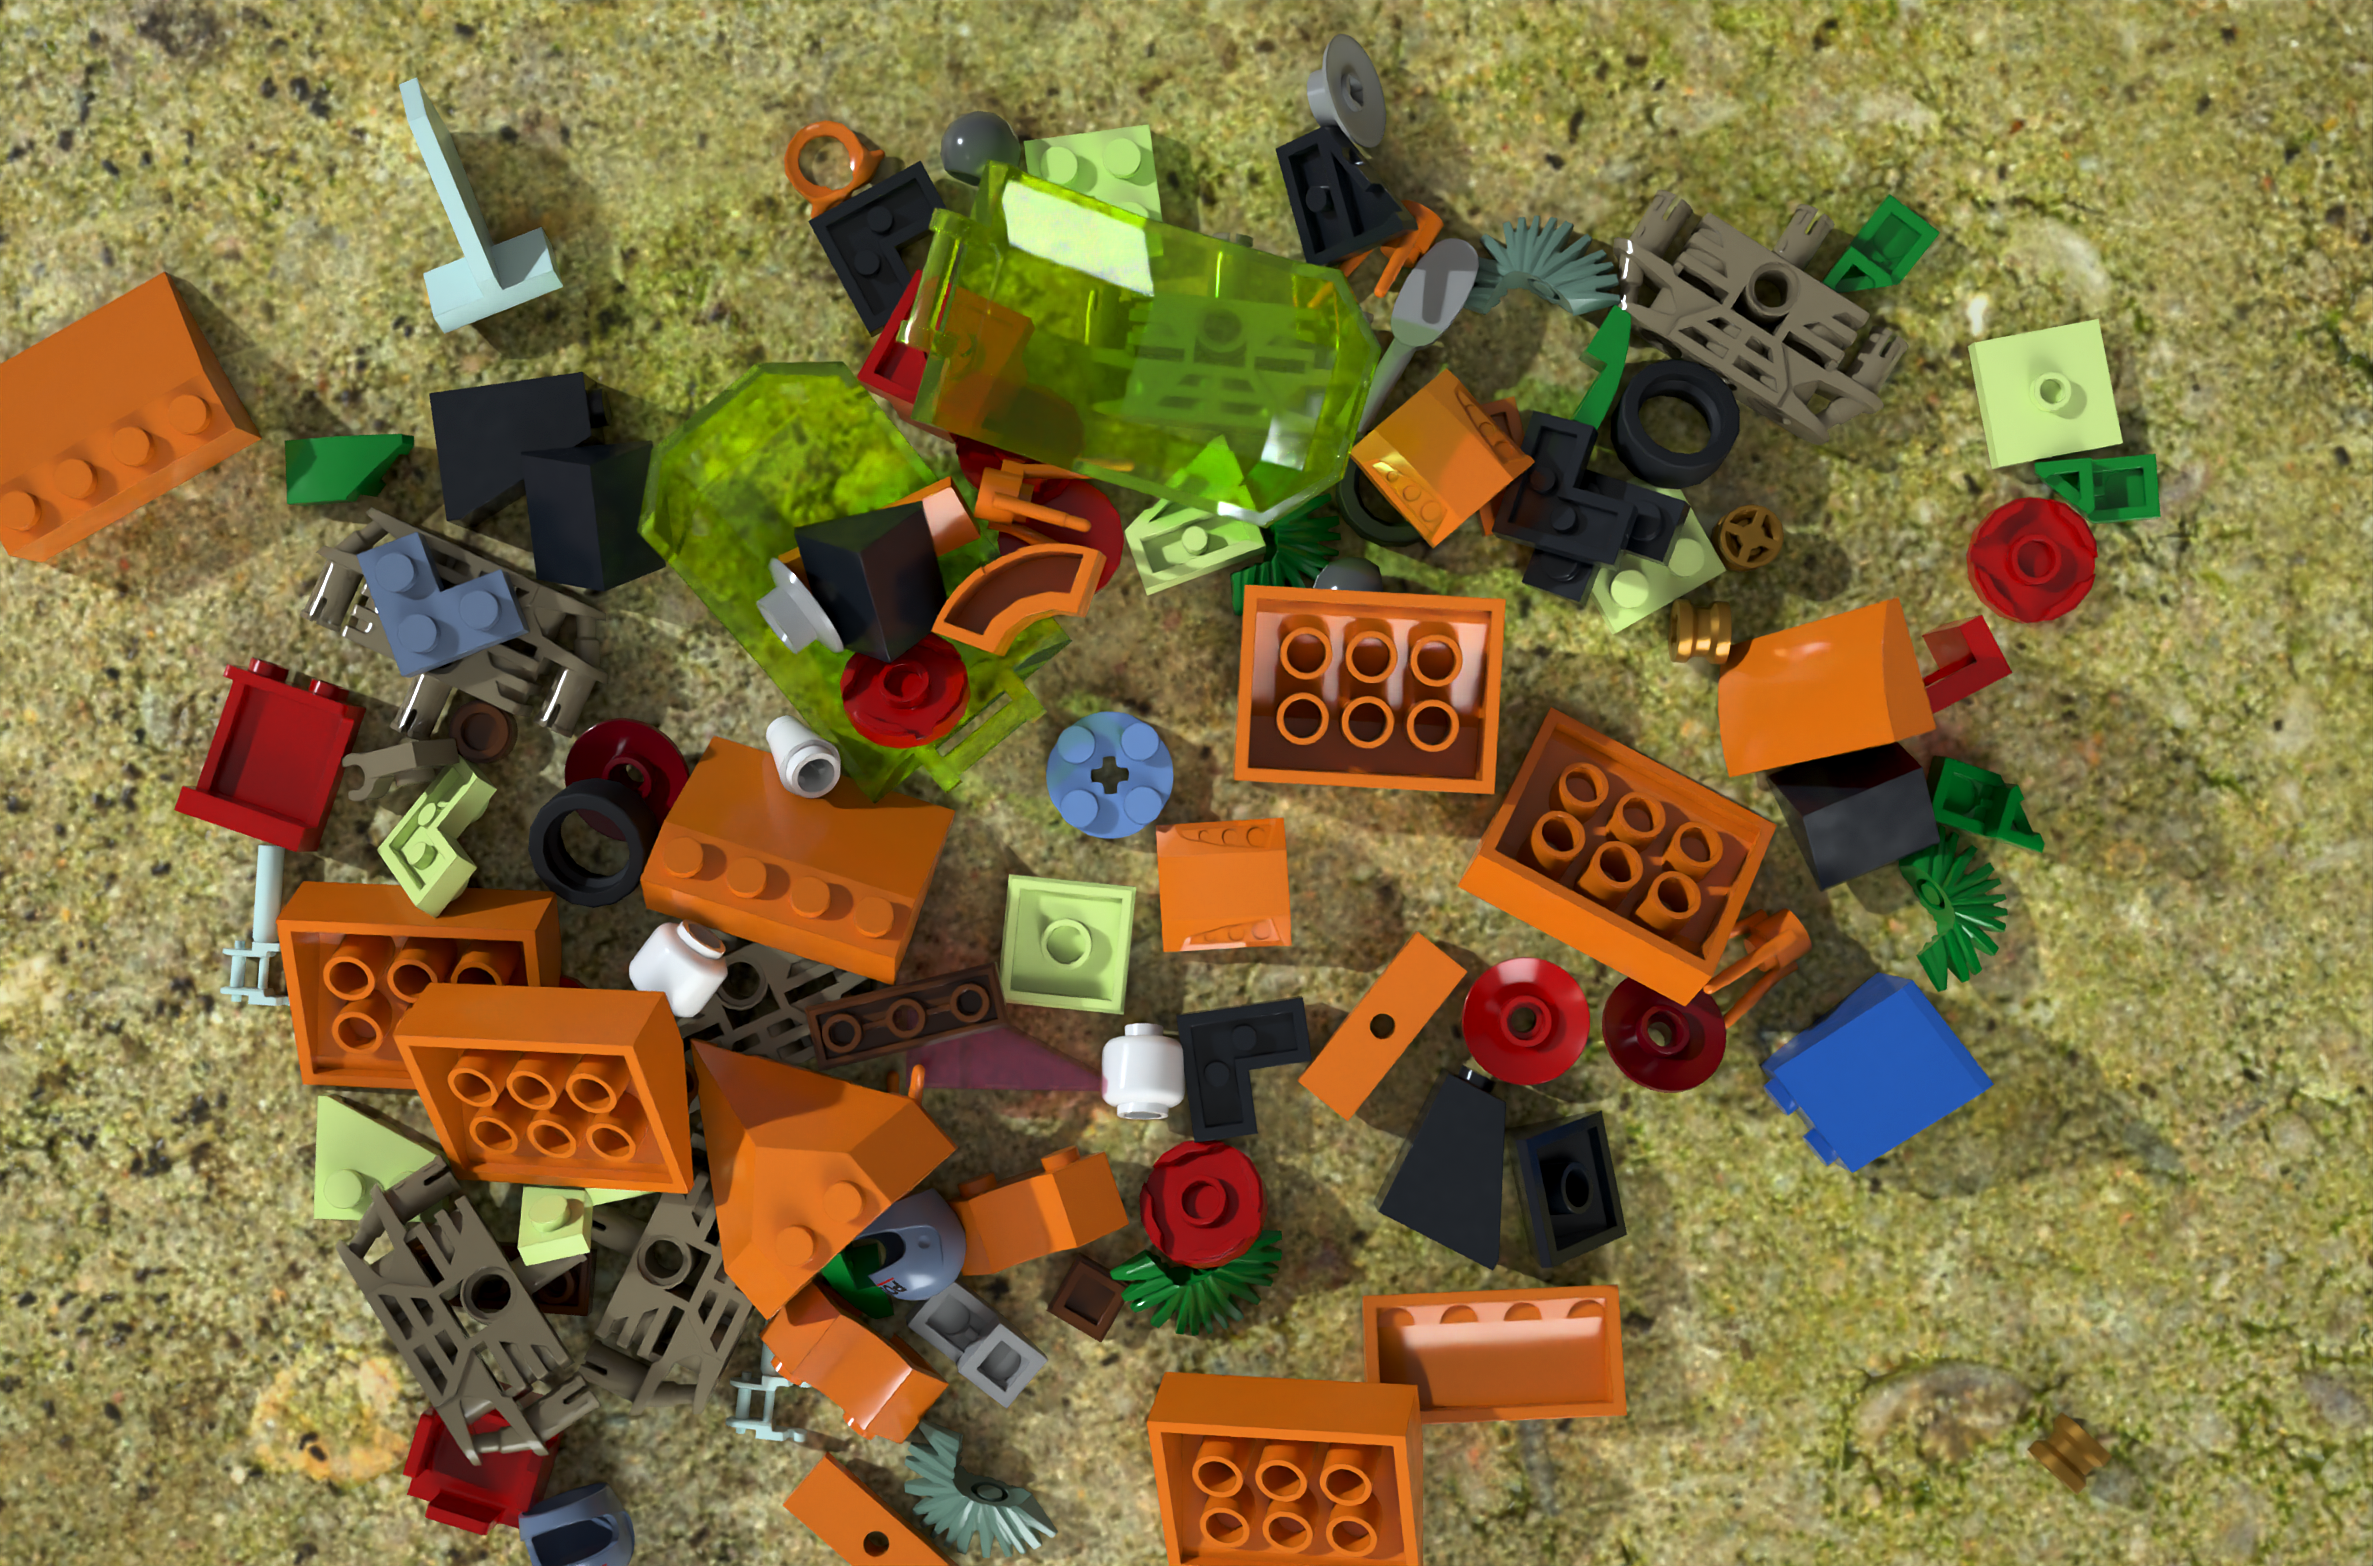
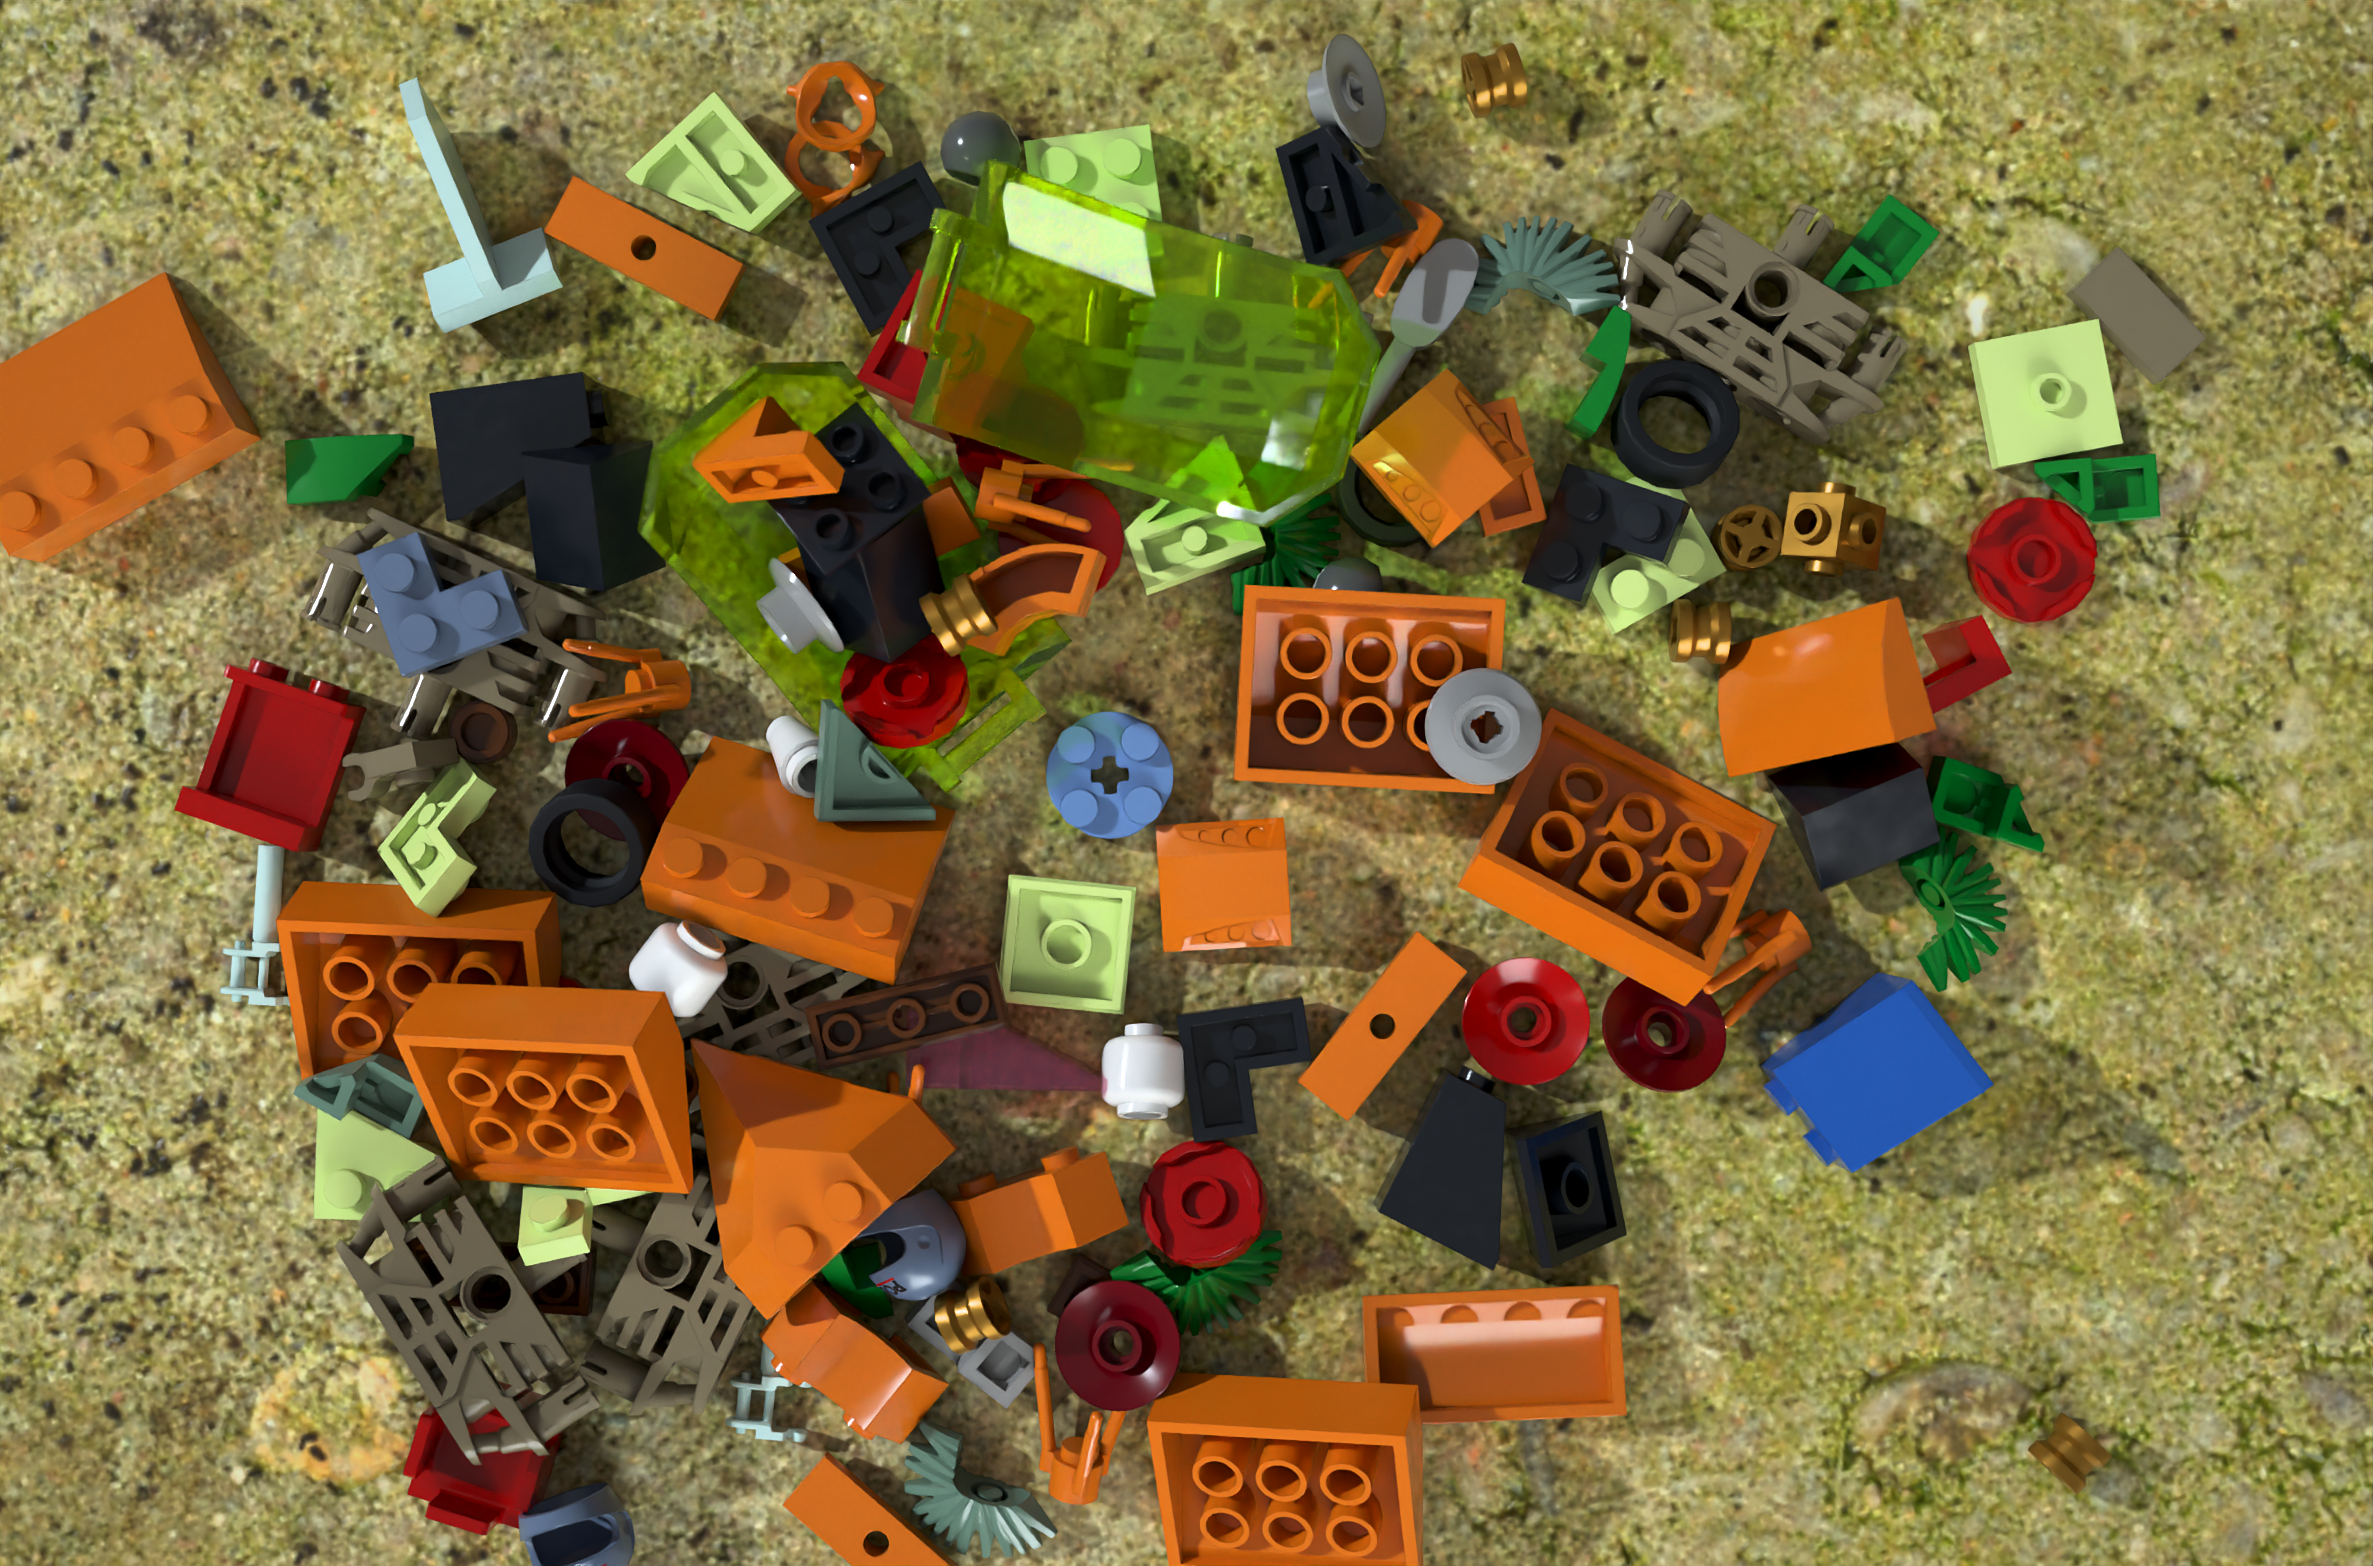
(373, 1086): none -> sand green slope
(616, 231): none -> orange tile
(649, 688): none -> orange plant
(718, 168): none -> yellowish green wing
(767, 458): none -> orange slope
(809, 95): none -> orange piece
(857, 779): none -> sand green tile
(871, 498): none -> black hinge
(958, 614): none -> pearl gold wheel
(972, 1315): none -> pearl gold wheel
(1079, 1461): none -> orange plant
(1088, 1351): none -> dark red dish
(1457, 745): none -> light grey piece
(1494, 80): none -> pearl gold wheel
(1548, 507): black plate -> none
(1832, 530): none -> pearl gold brick
(2136, 315): none -> dark tan tile

